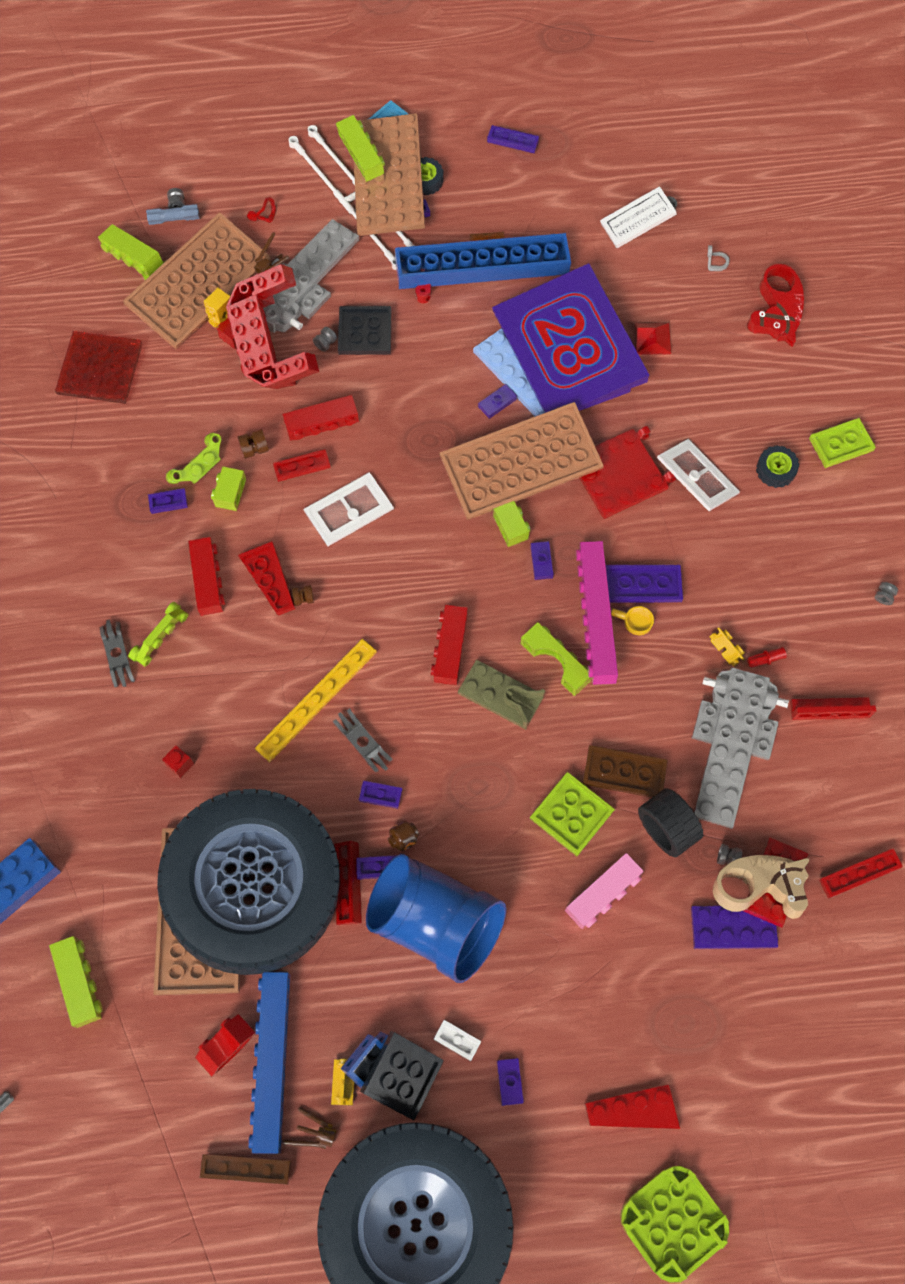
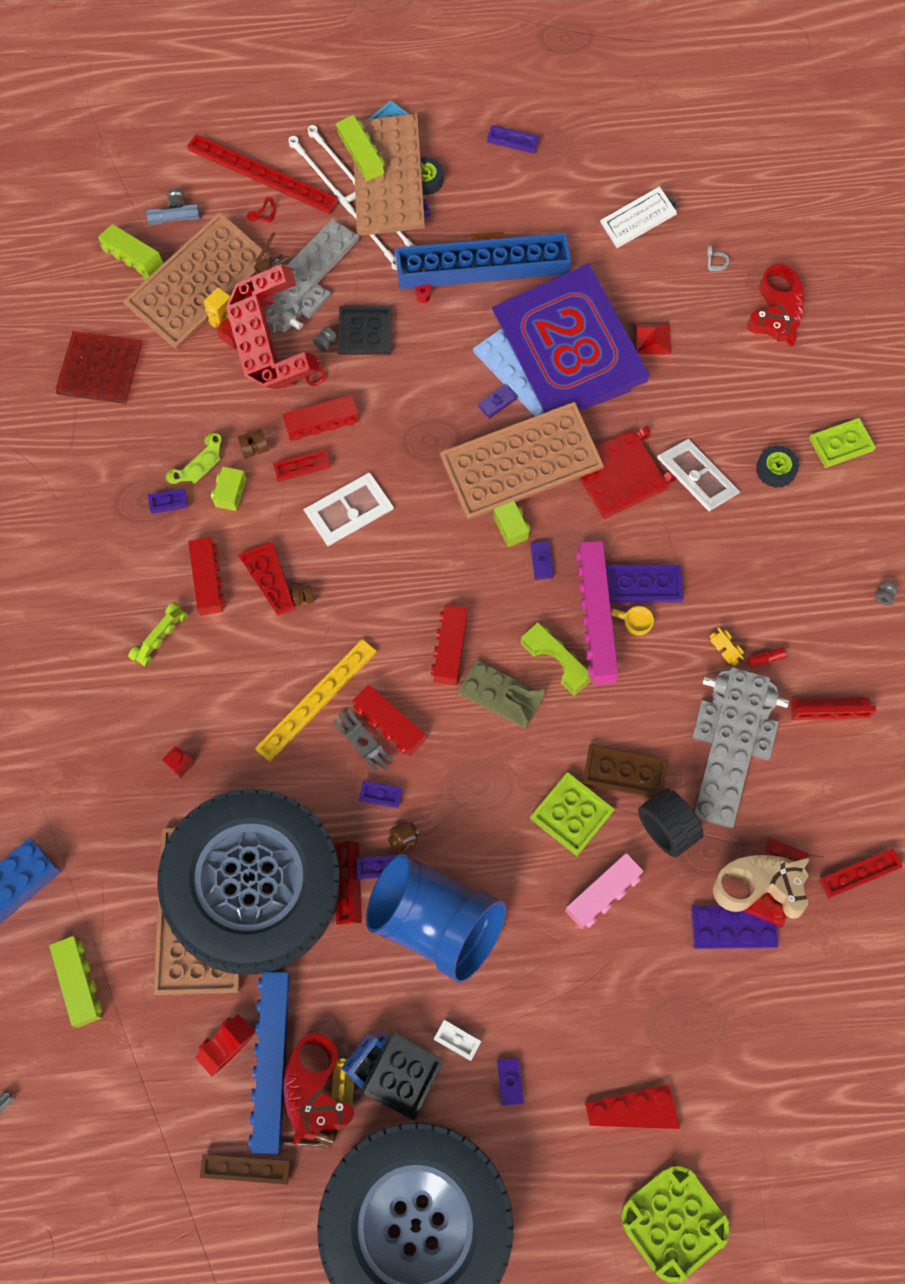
(120, 662): dark grey piece -> none
(263, 174): none -> red plate
(305, 1103): none -> red animal
(320, 380): none -> red piece
(388, 720): none -> red brick
(728, 855): flat silver wheel -> none

